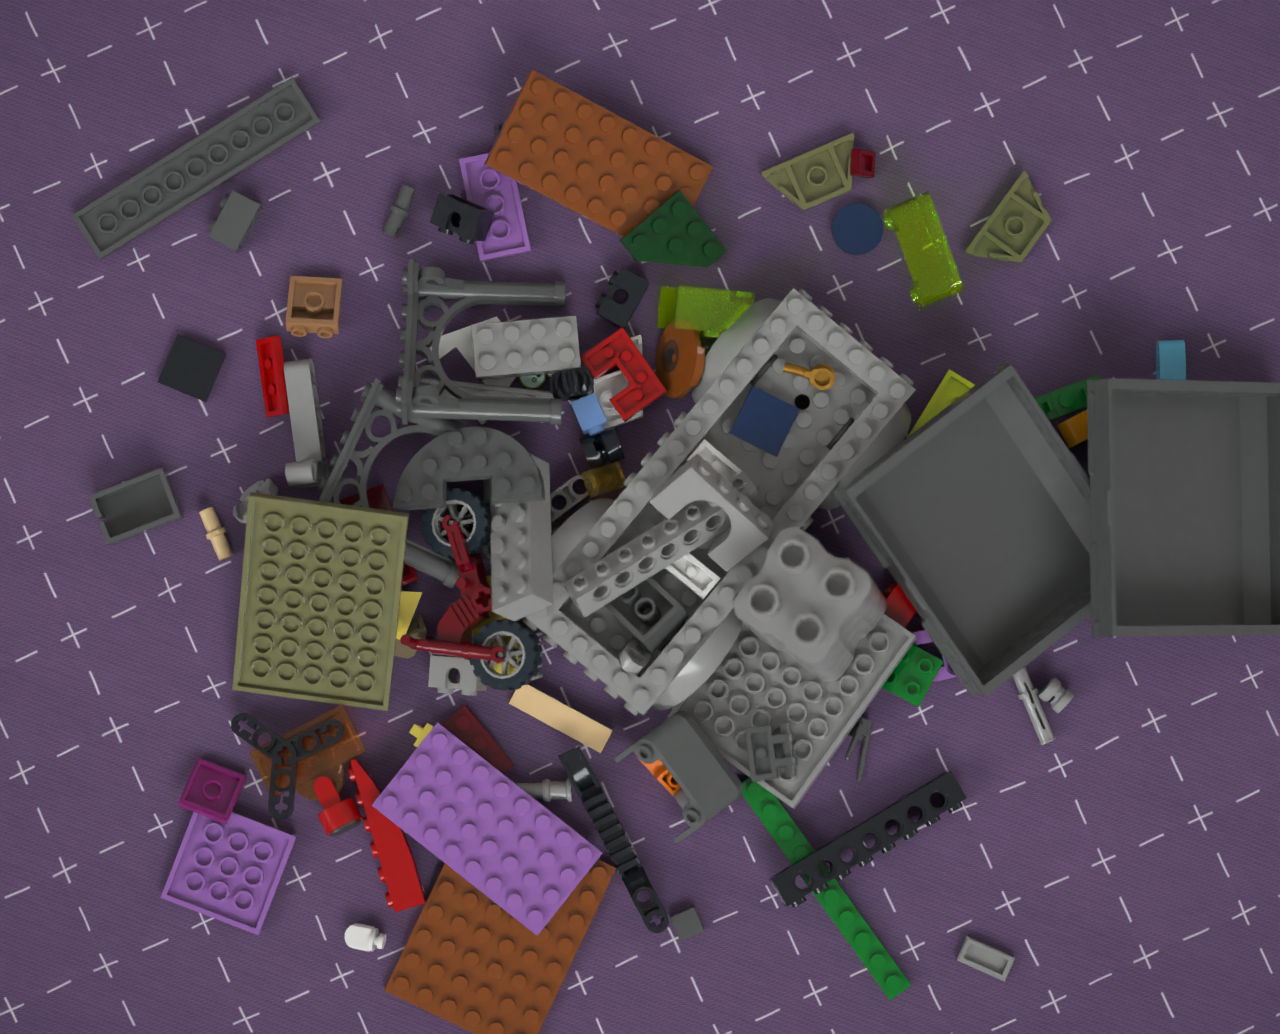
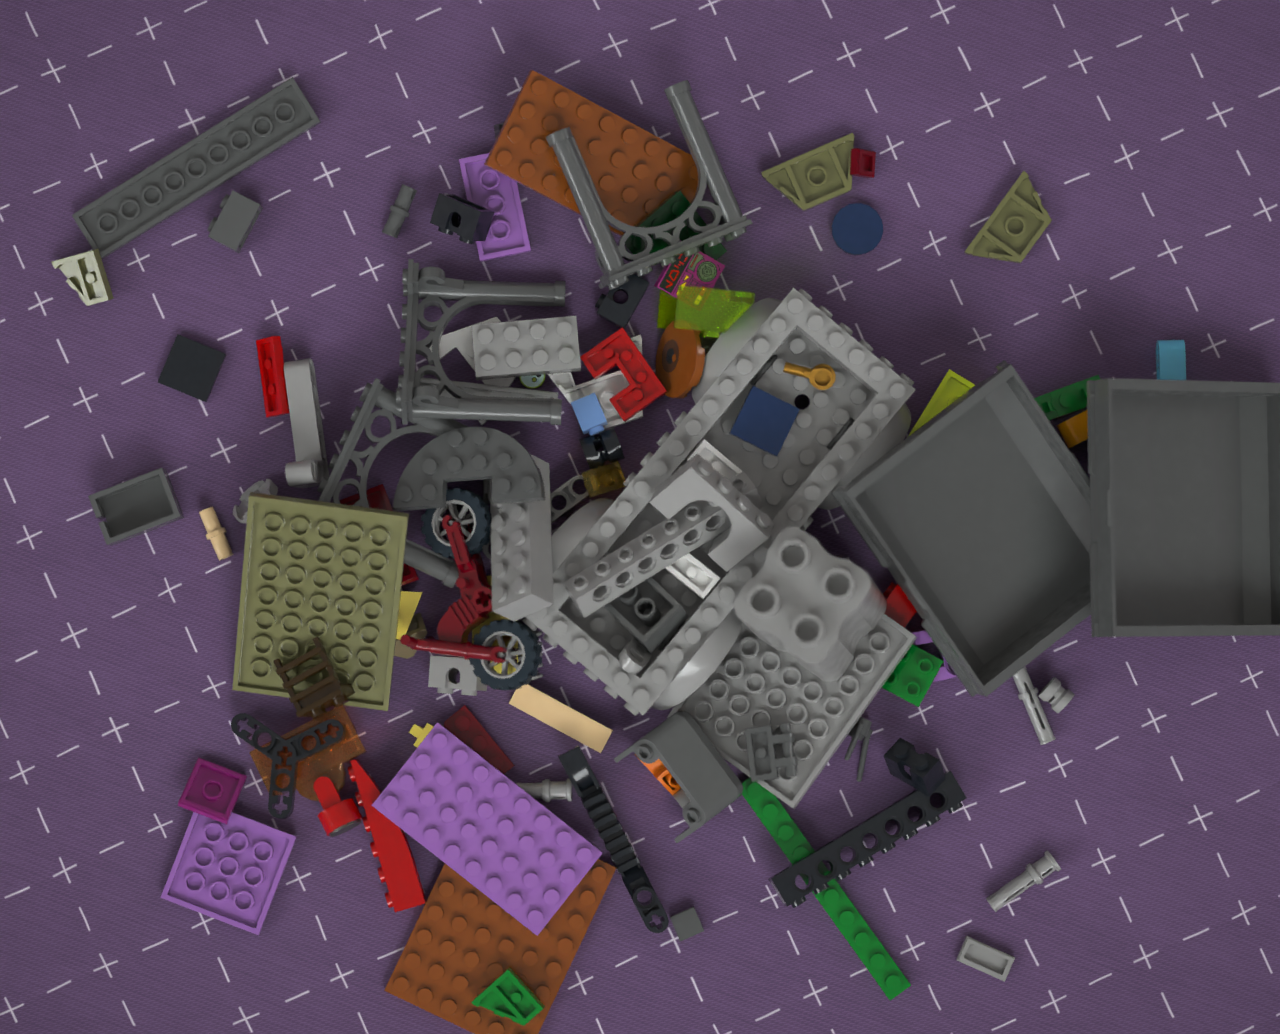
(86, 276): none -> wing
(314, 306): medium nougat plate -> none
(320, 696): none -> dark brown plate
(364, 937): white arm -> none
(510, 999): none -> green wing
(571, 384): black gear -> none
(596, 217): none -> dark grey arch
(693, 271): none -> tile
(924, 251): clear neon green windscreen -> none
(925, 769): none -> black brick
(1032, 875): none -> light grey pin

